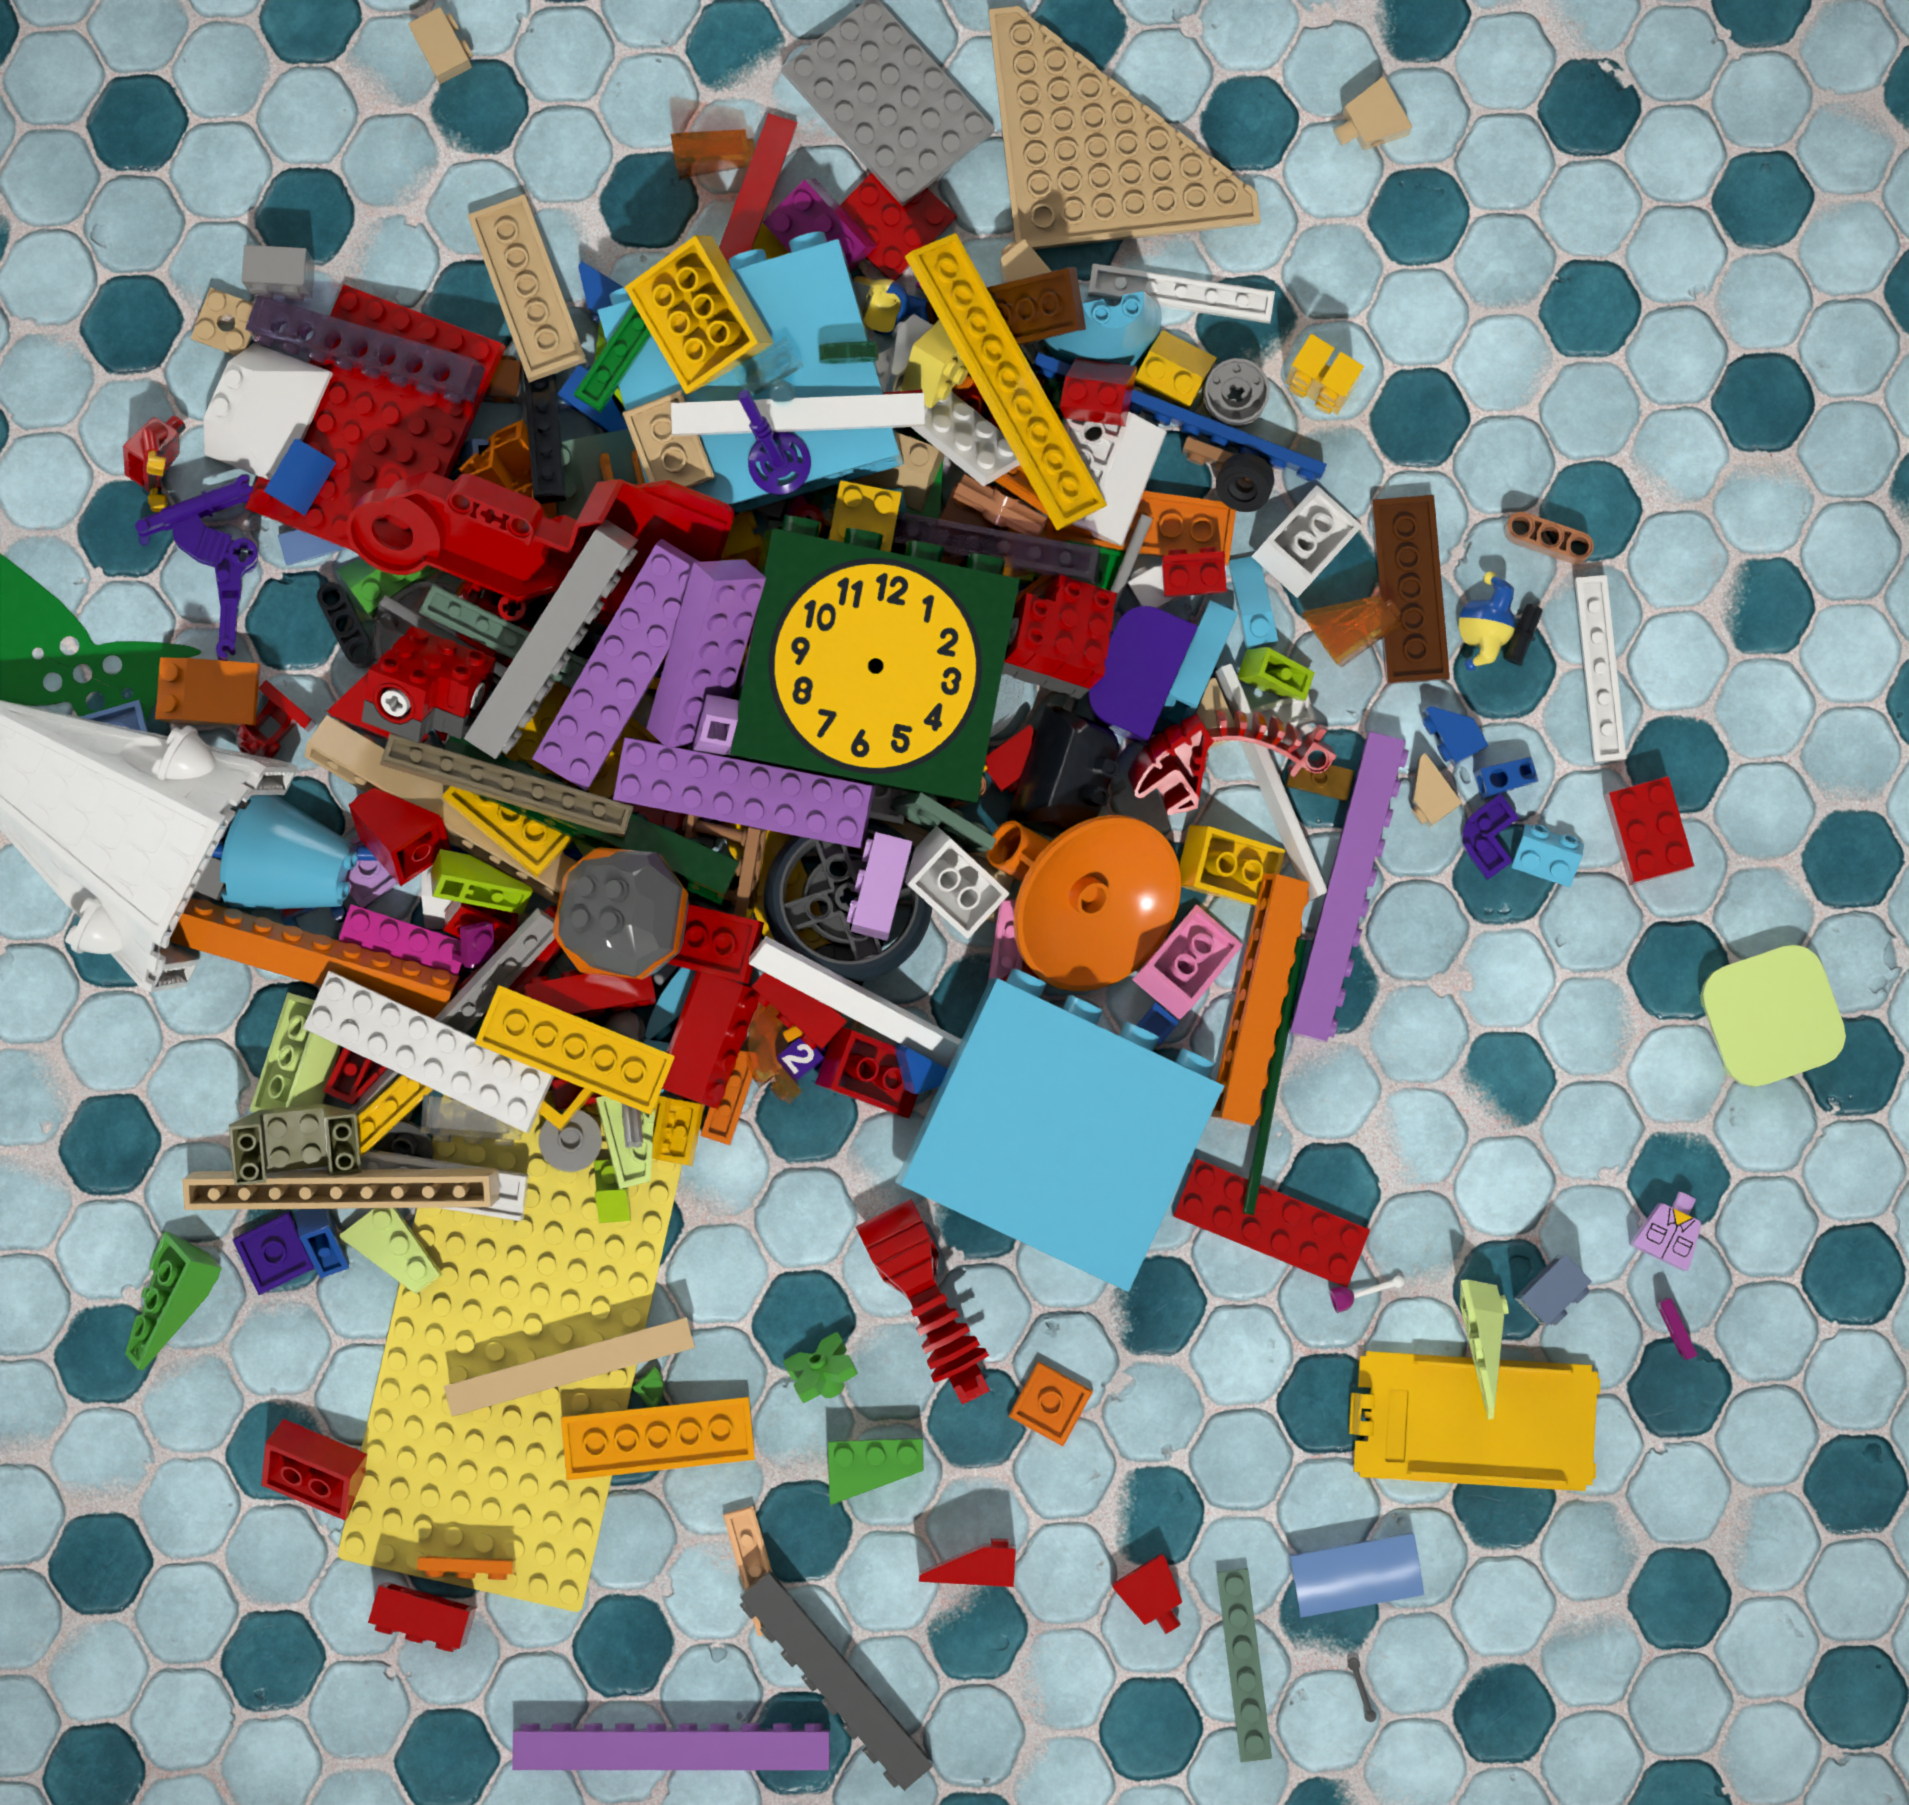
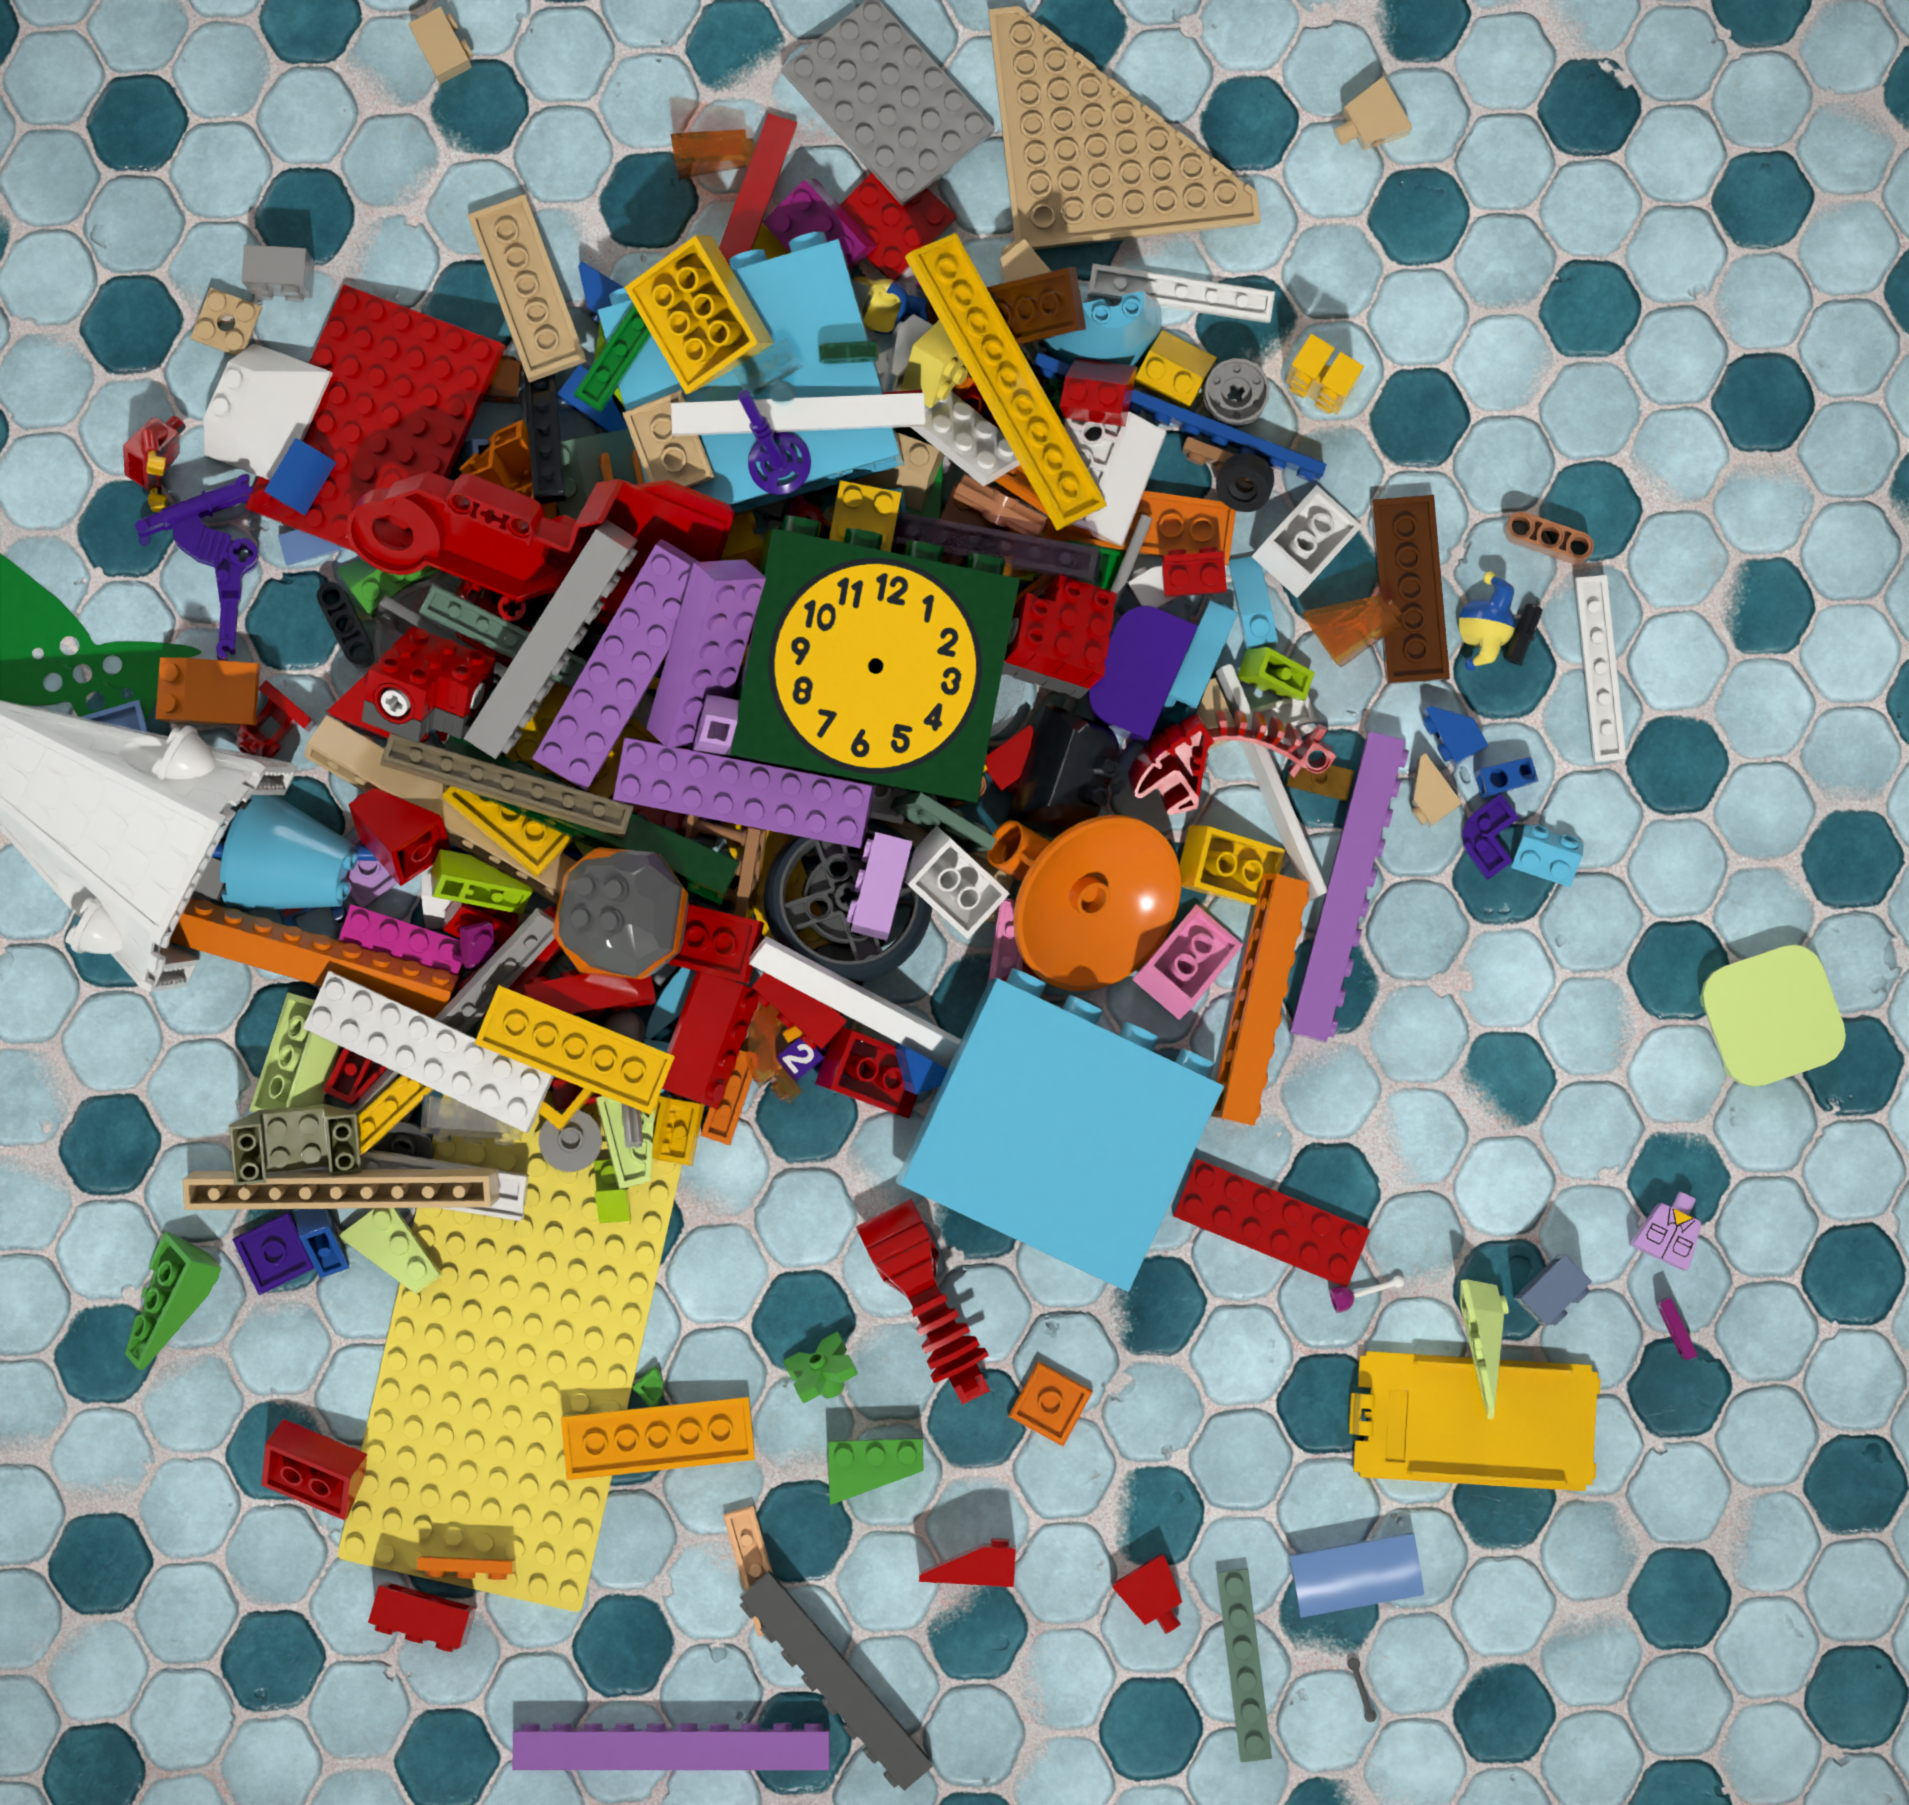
(271, 314): clear purple brick -> none
(569, 1366): tan tile -> none
(1158, 1022): blue plate -> none
(1272, 1085): dark green piece -> none
(1649, 831): red brick -> none

